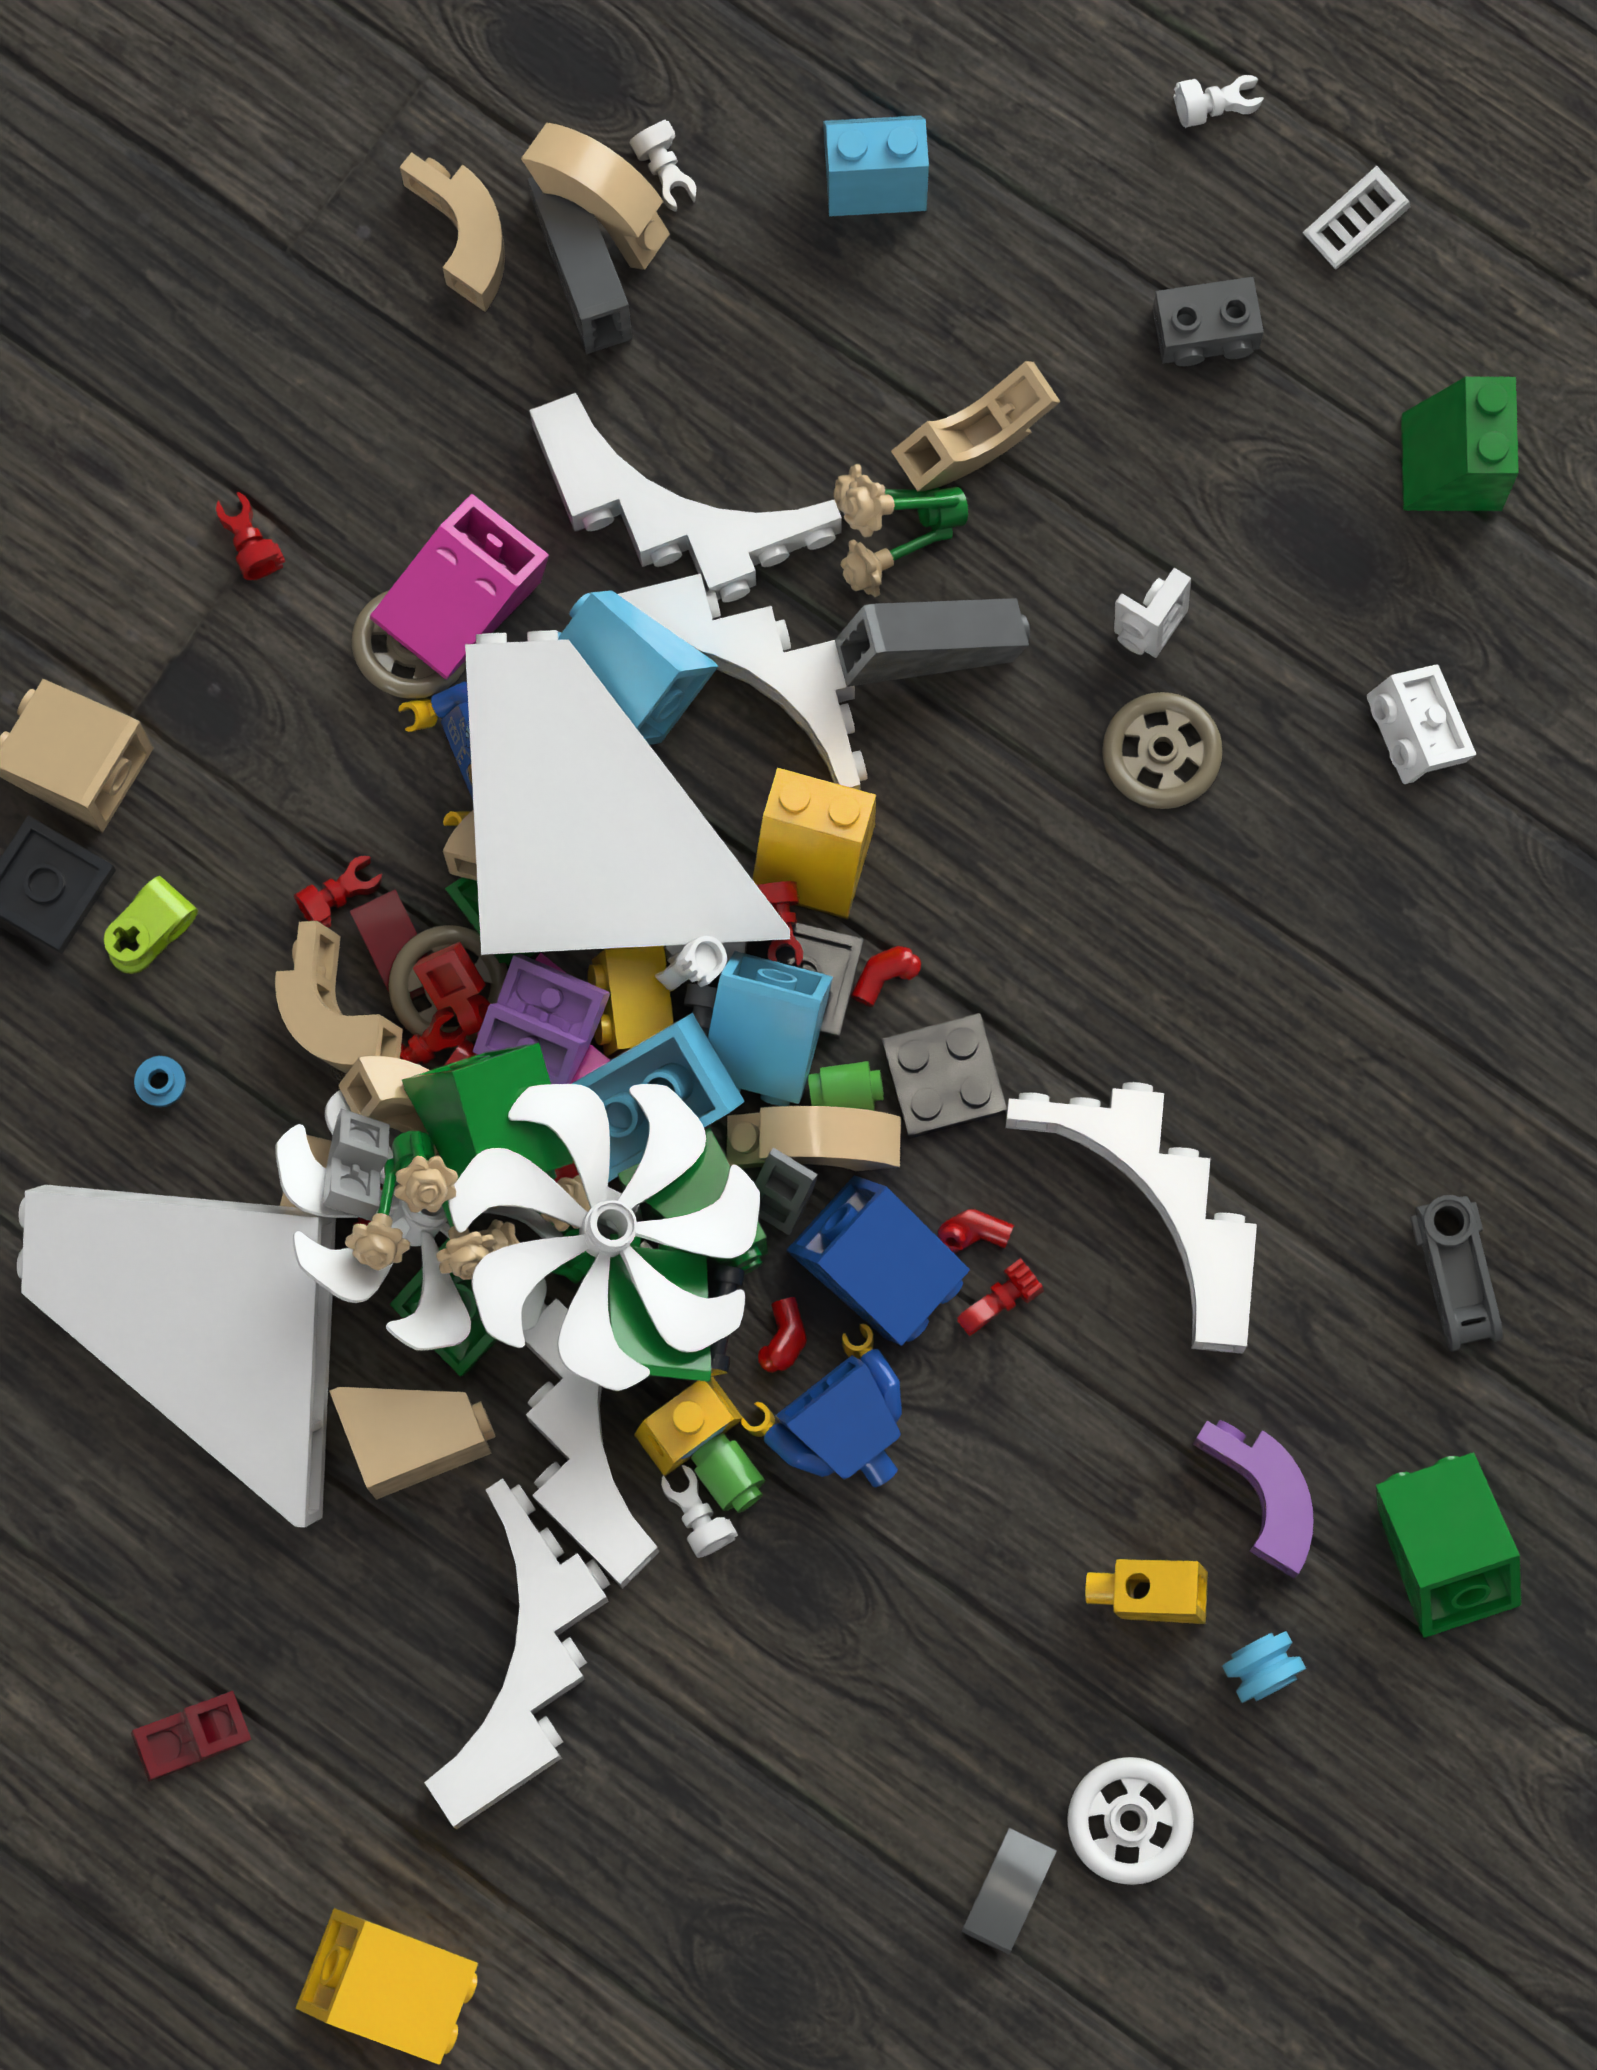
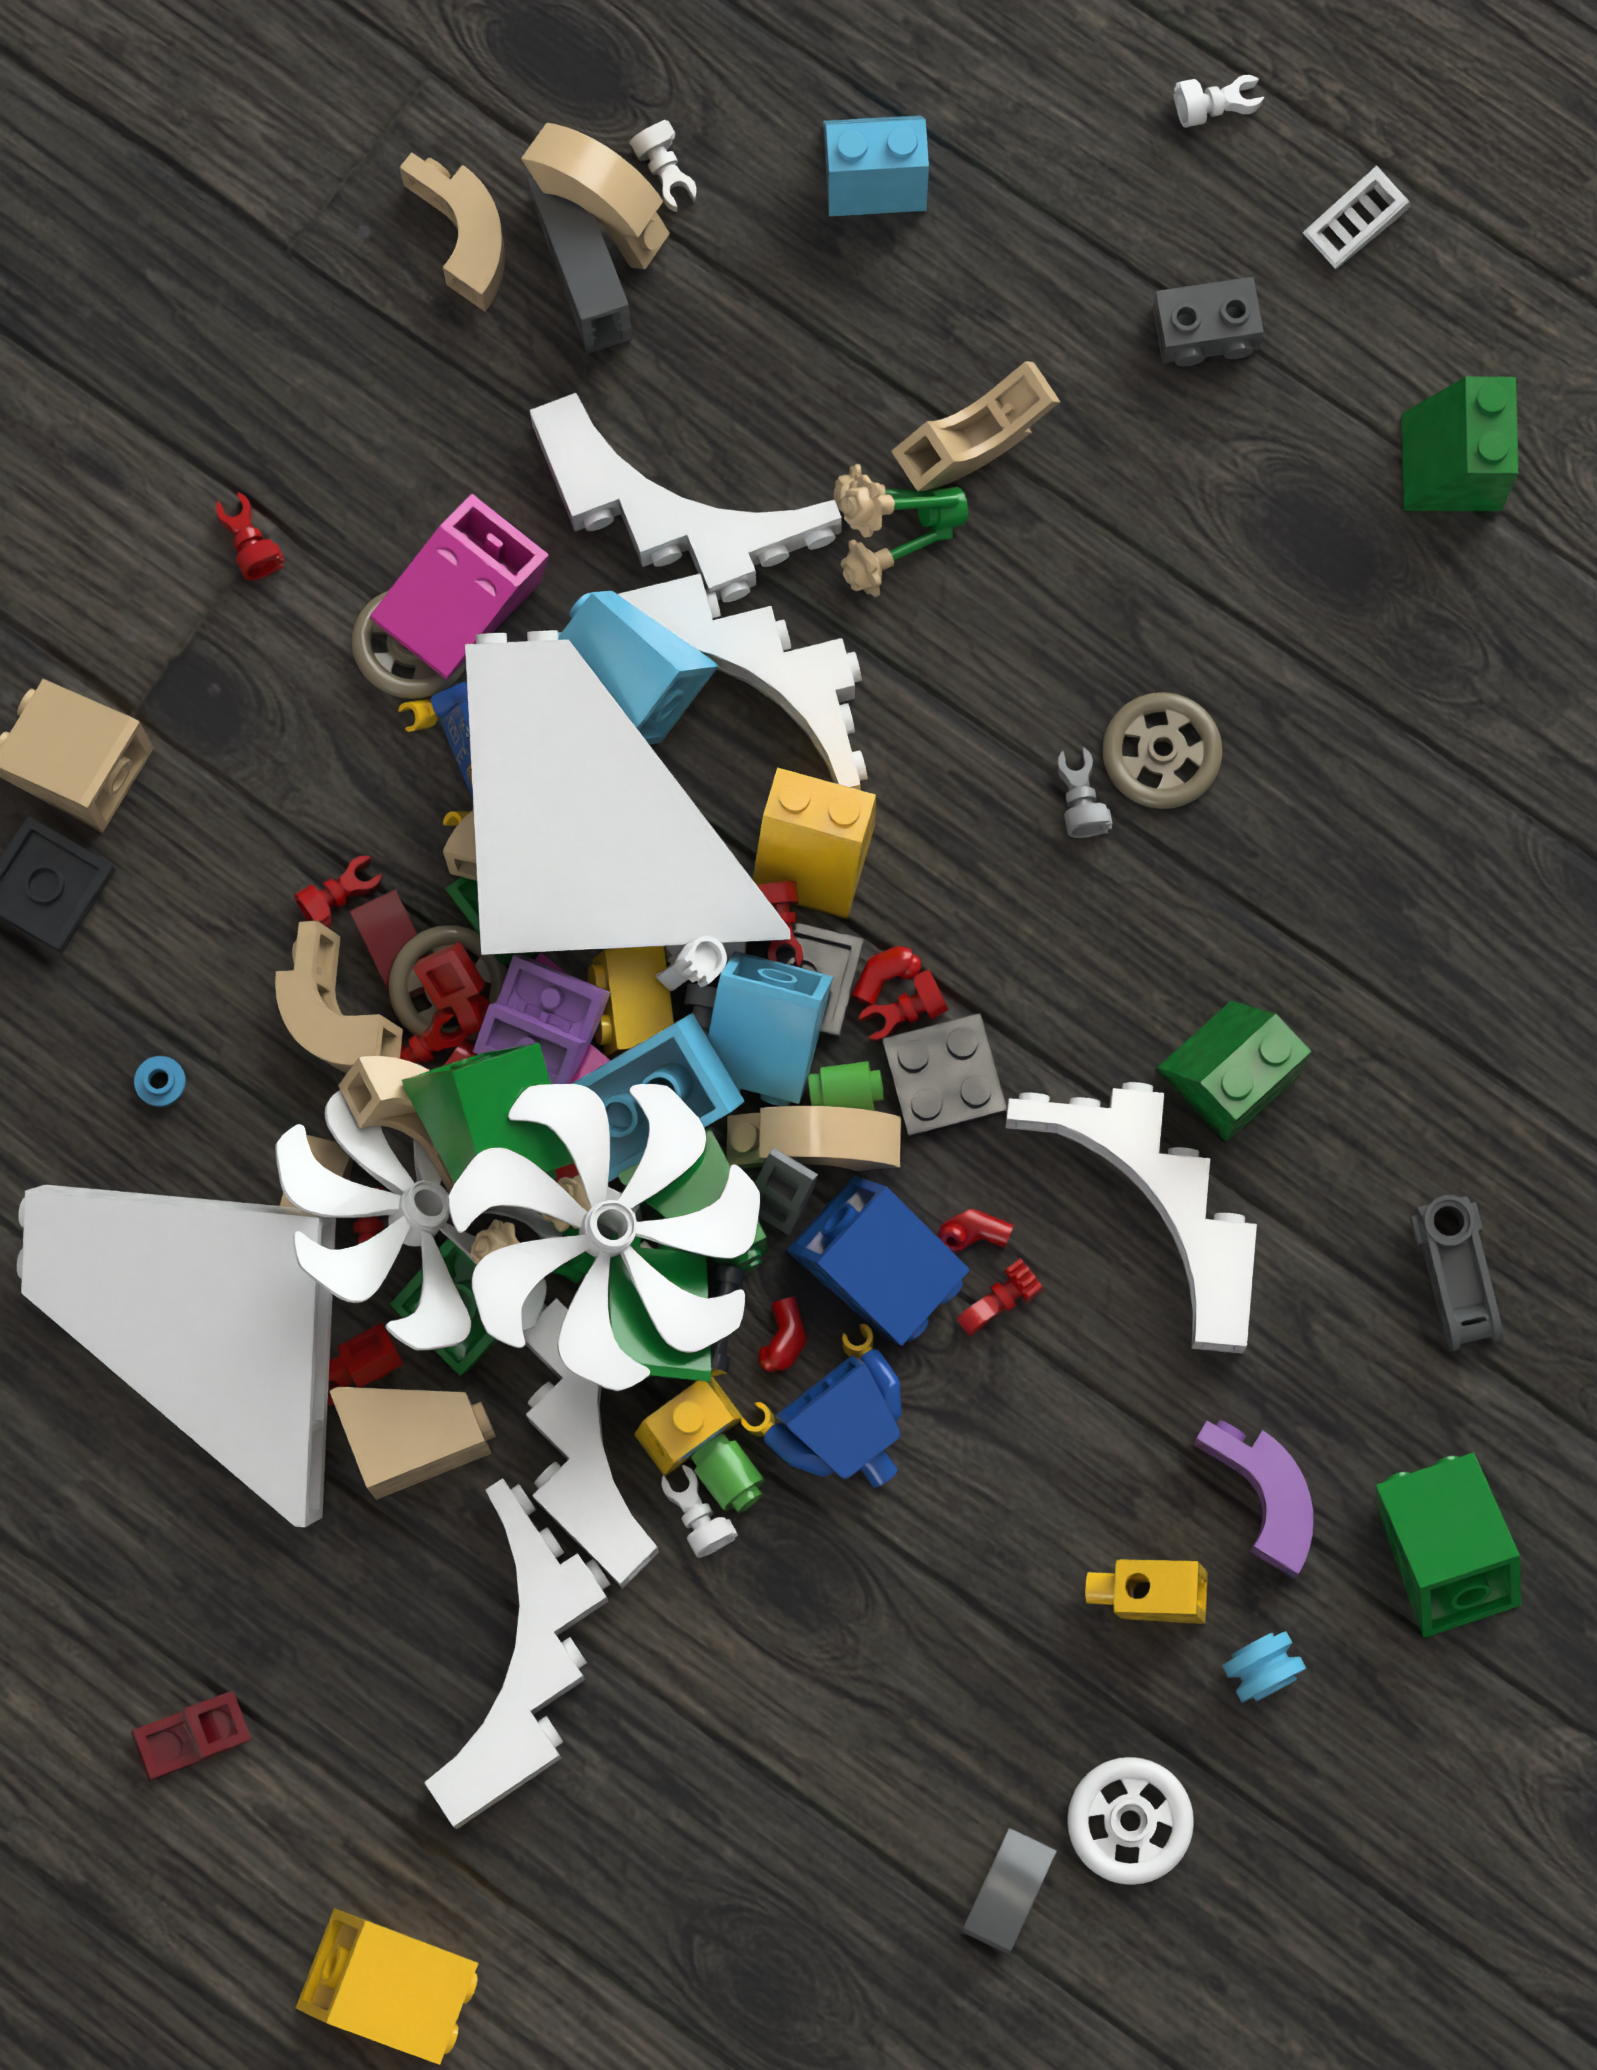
(153, 920): lime piece -> none
(355, 1164): light grey slope -> none
(363, 1360): none -> red plate
(422, 1185): tan plant -> none
(908, 1008): none -> red piece
(930, 638): dark grey slope -> none
(1085, 816): none -> light grey piece
(1151, 627): white bracket -> none
(1235, 1066): none -> green slope
(1420, 723): white bracket -> none

